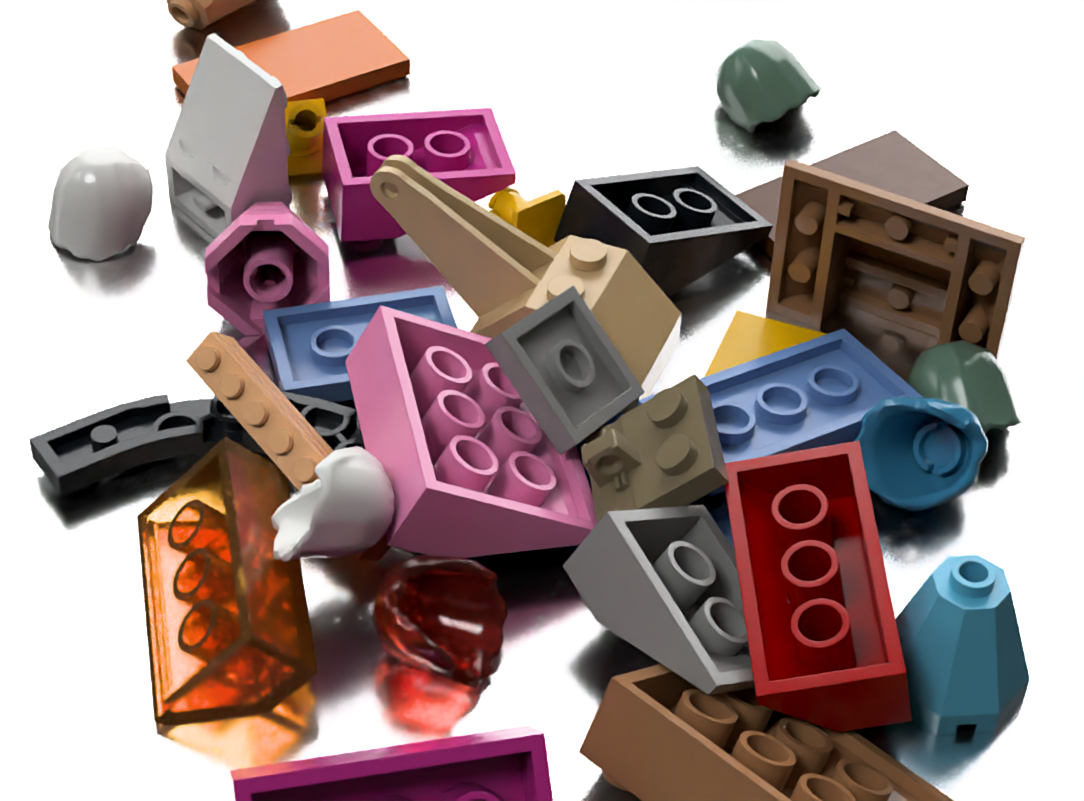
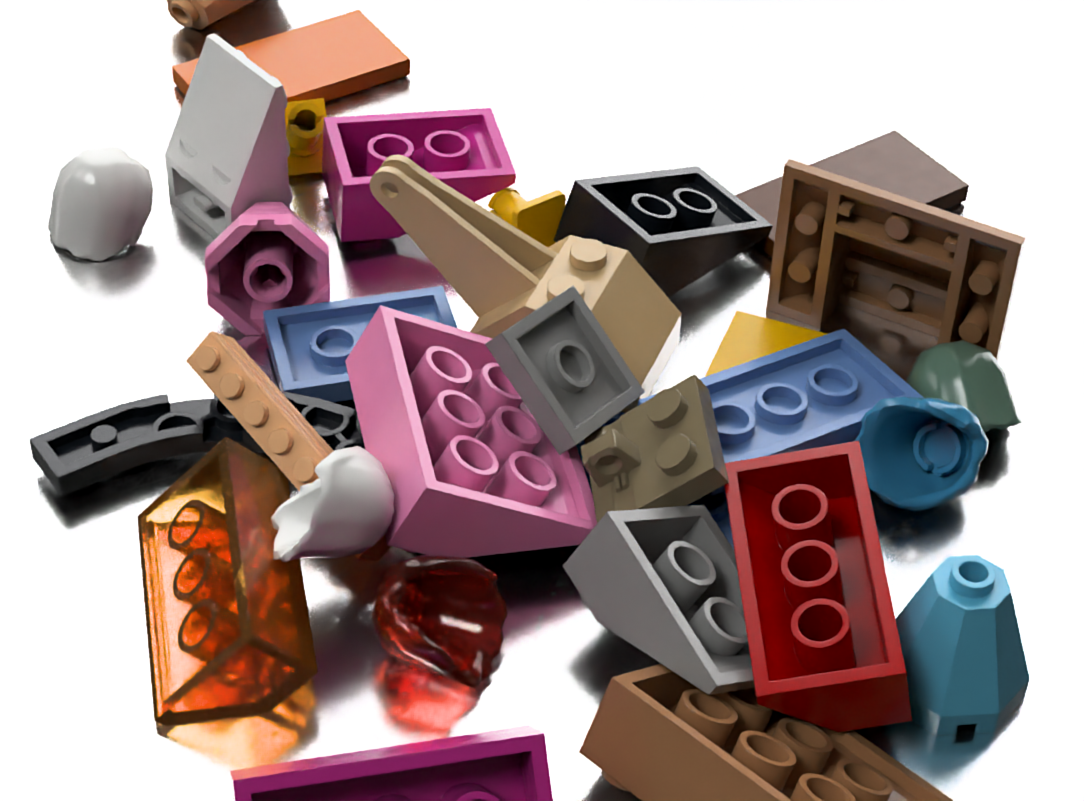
(762, 83): sand green hair -> none

